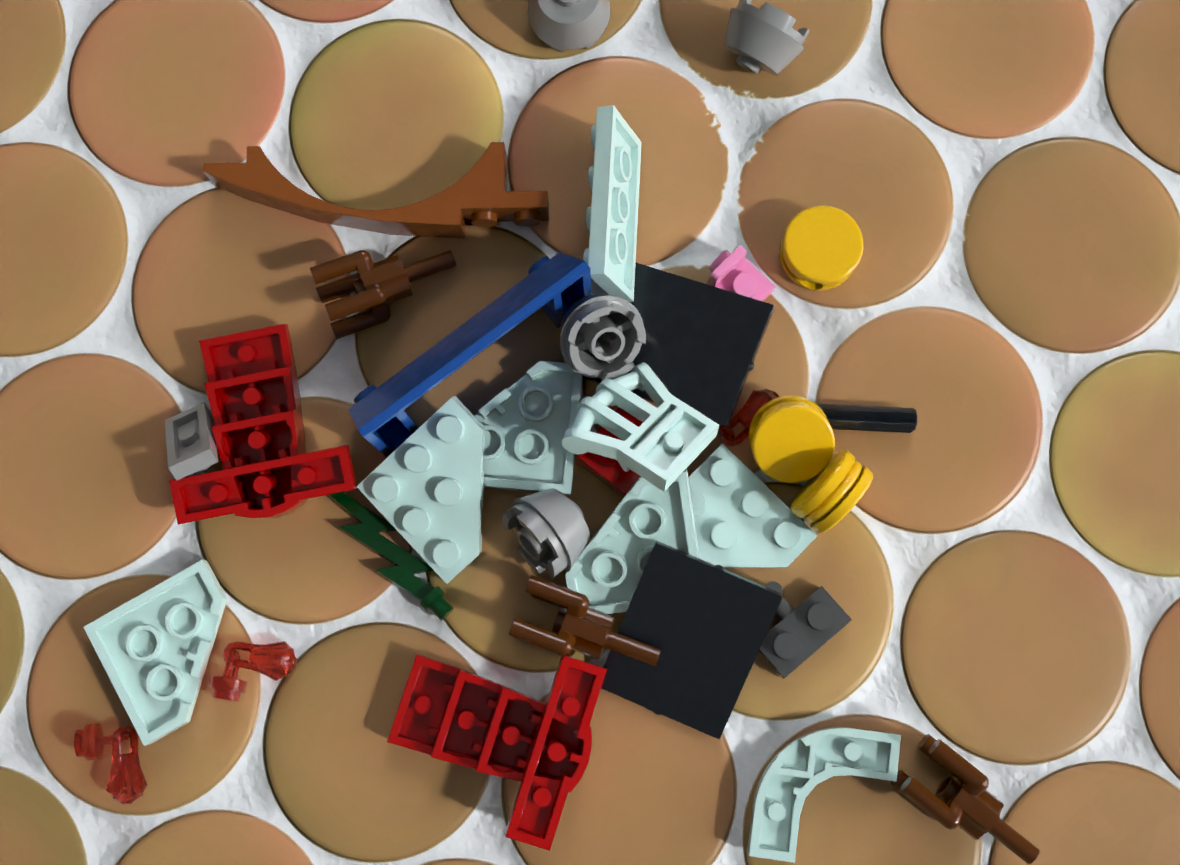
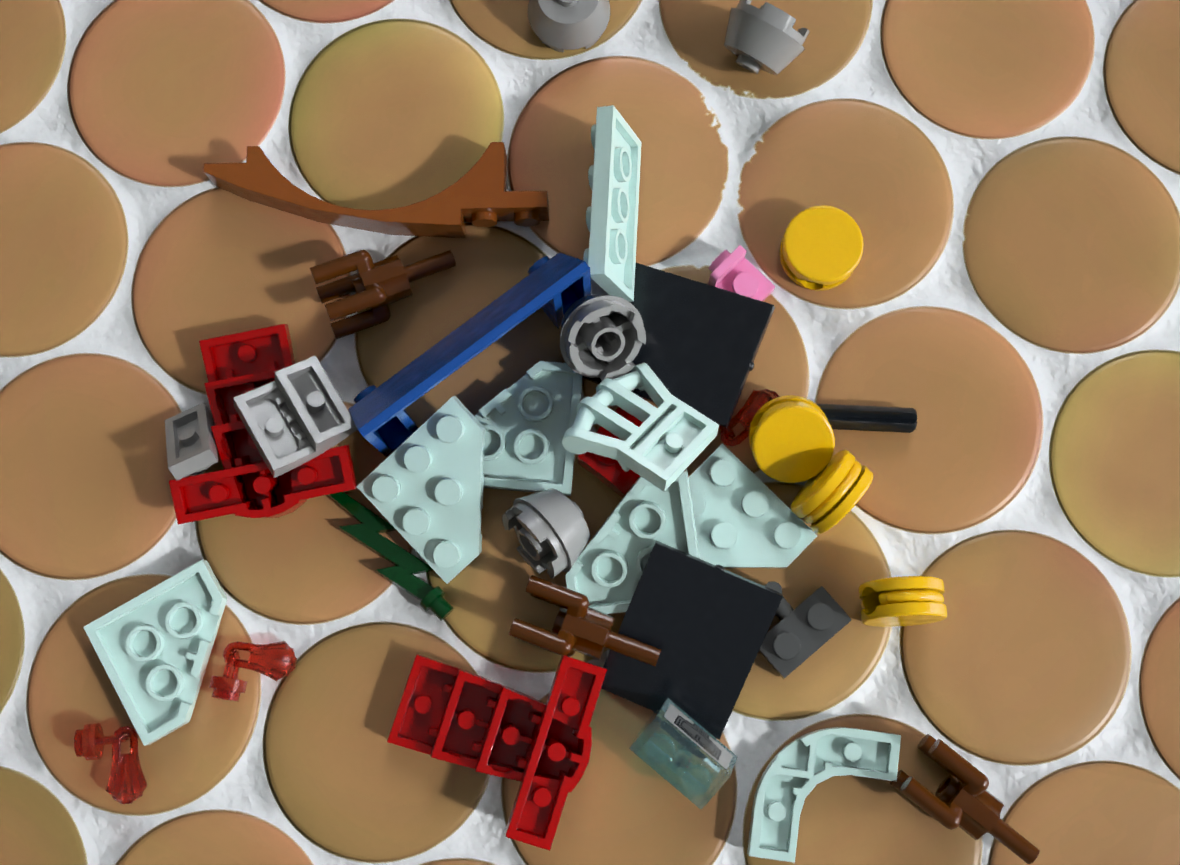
(294, 416): none -> light grey slope
(684, 753): none -> clear light blue brick
(902, 601): none -> yellow head

